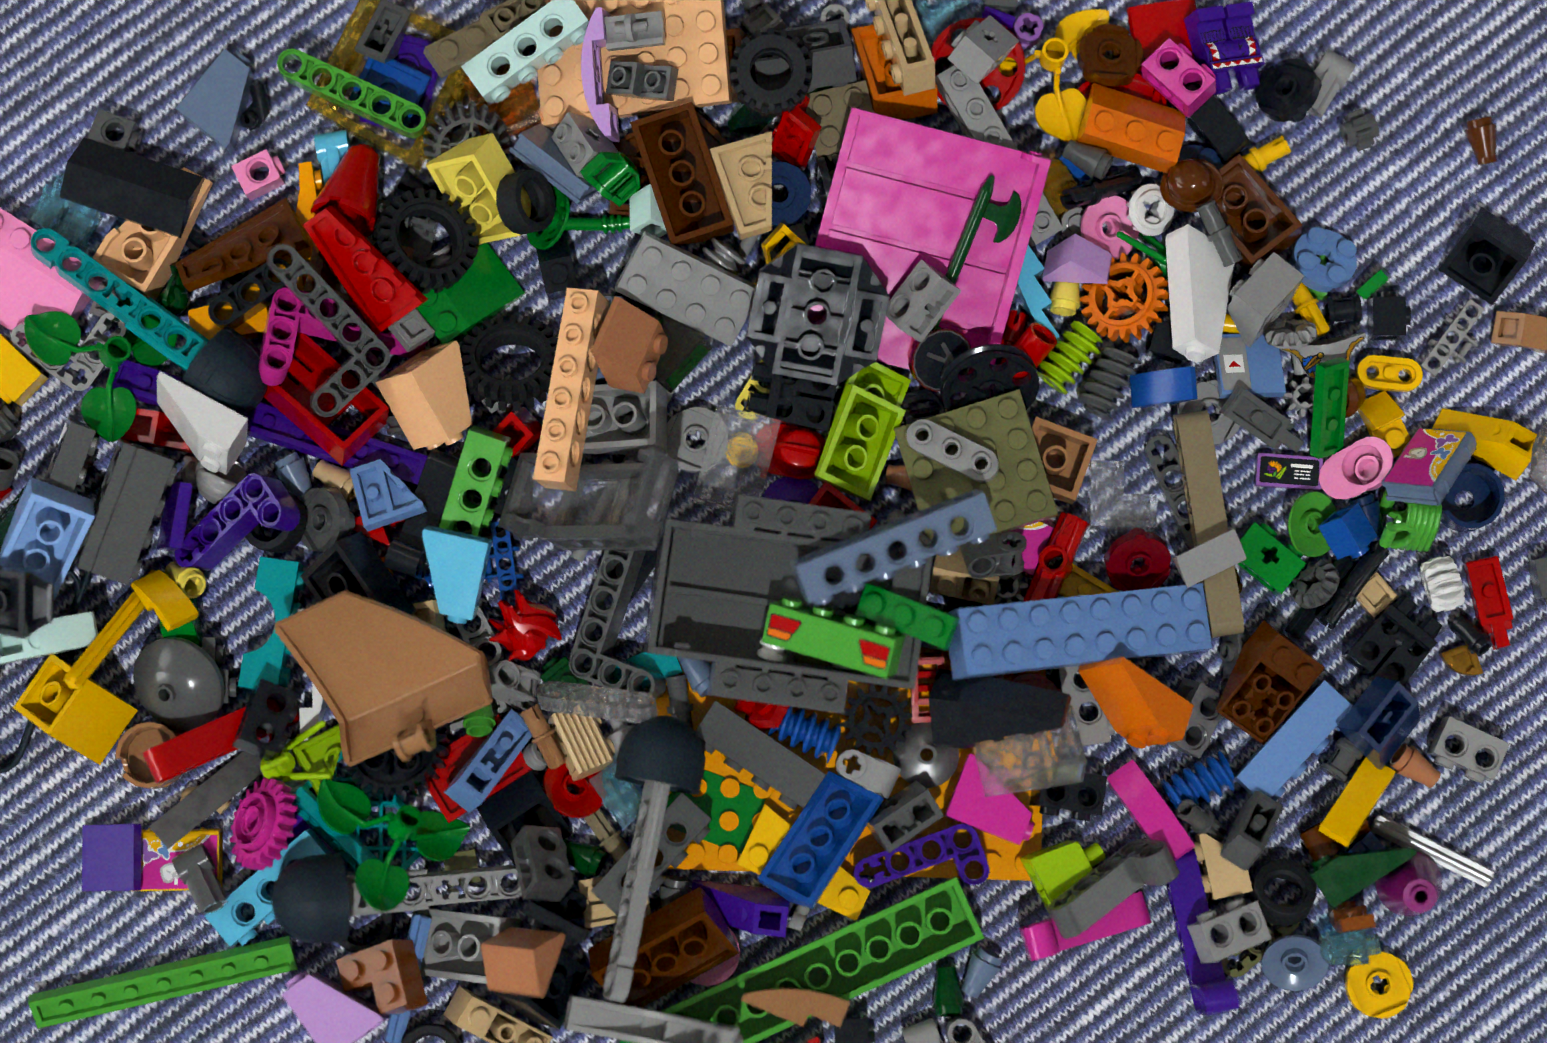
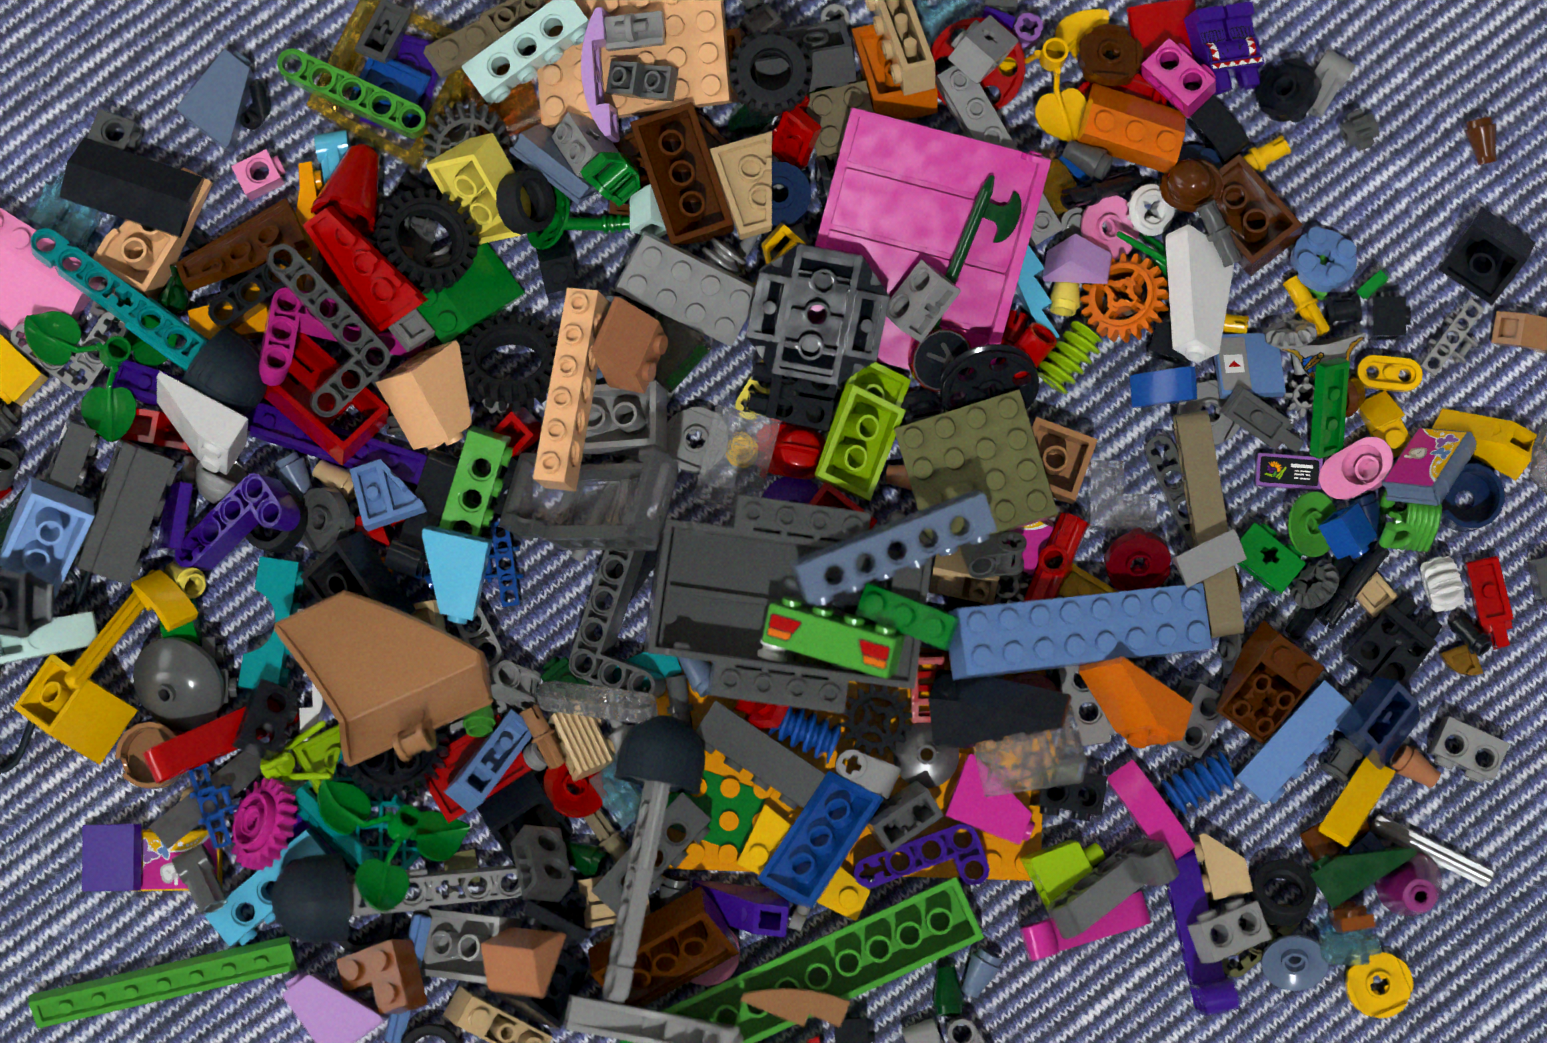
(217, 814): none -> blue piece
(525, 627): red hair -> none
(963, 461): light grey plate -> none
(1107, 382): dark grey piece -> none
(1201, 820): dark grey axle -> none
(1251, 830): dark grey brick -> none
(1263, 296): light grey slope -> none

